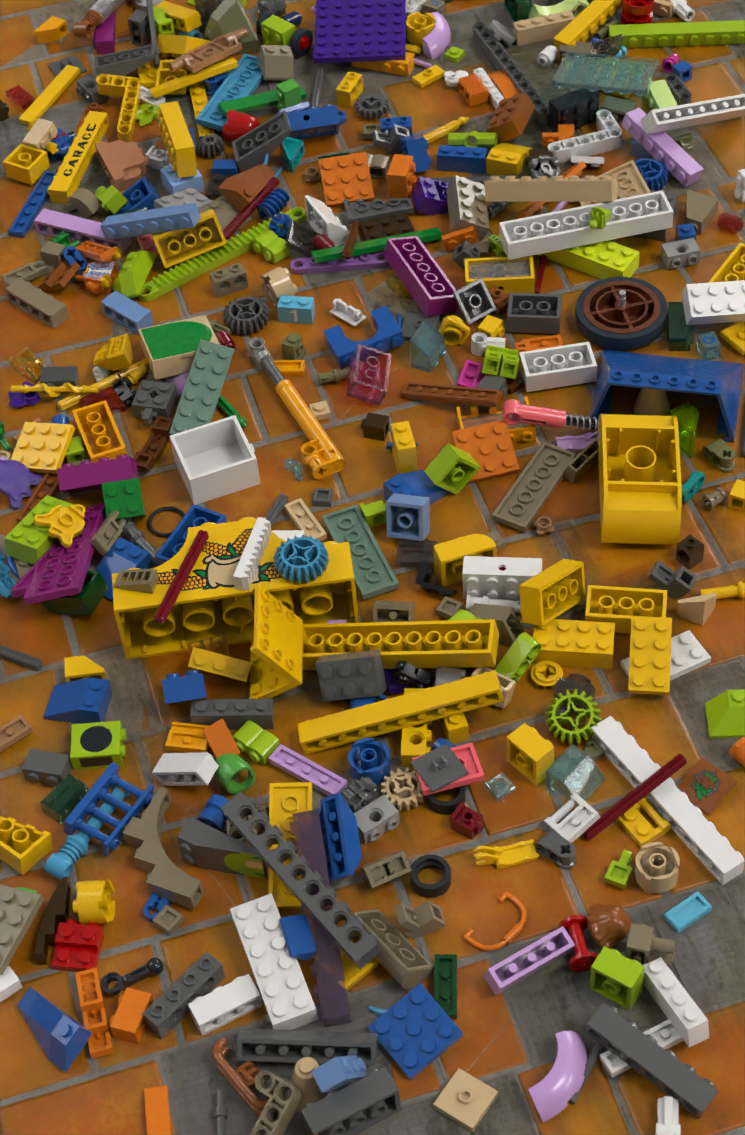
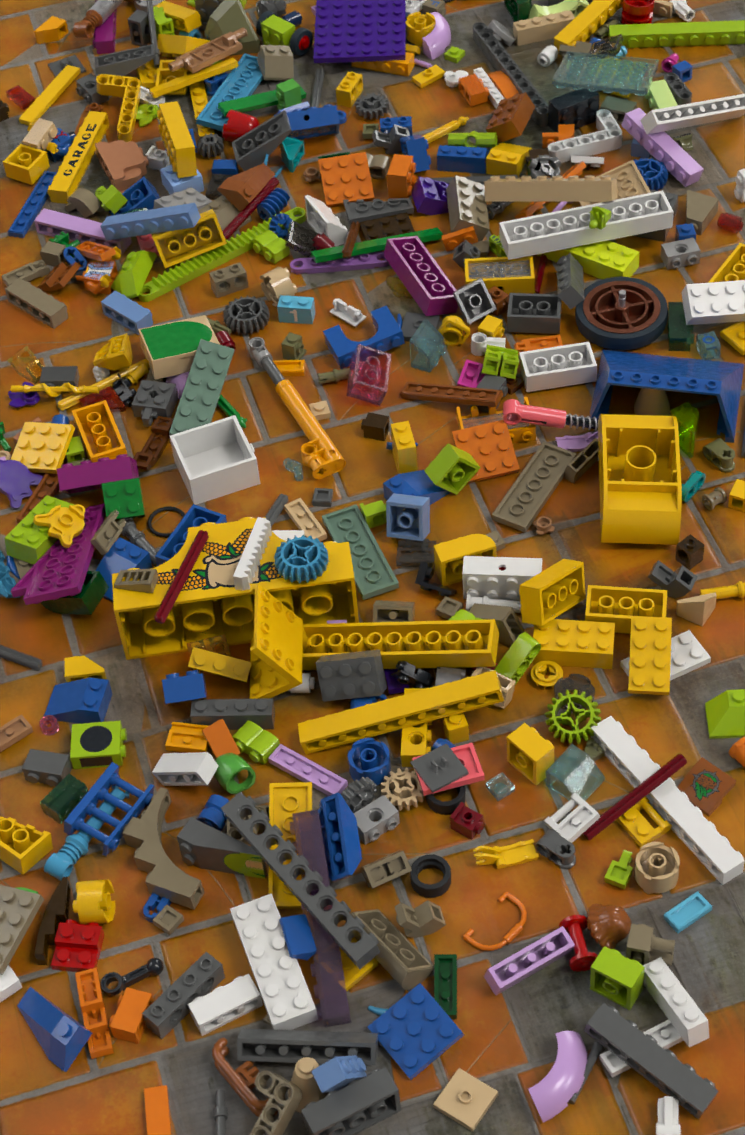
(47, 720): none -> clear pink bush
(307, 684): none -> white brick
(570, 281): none -> dark grey brick

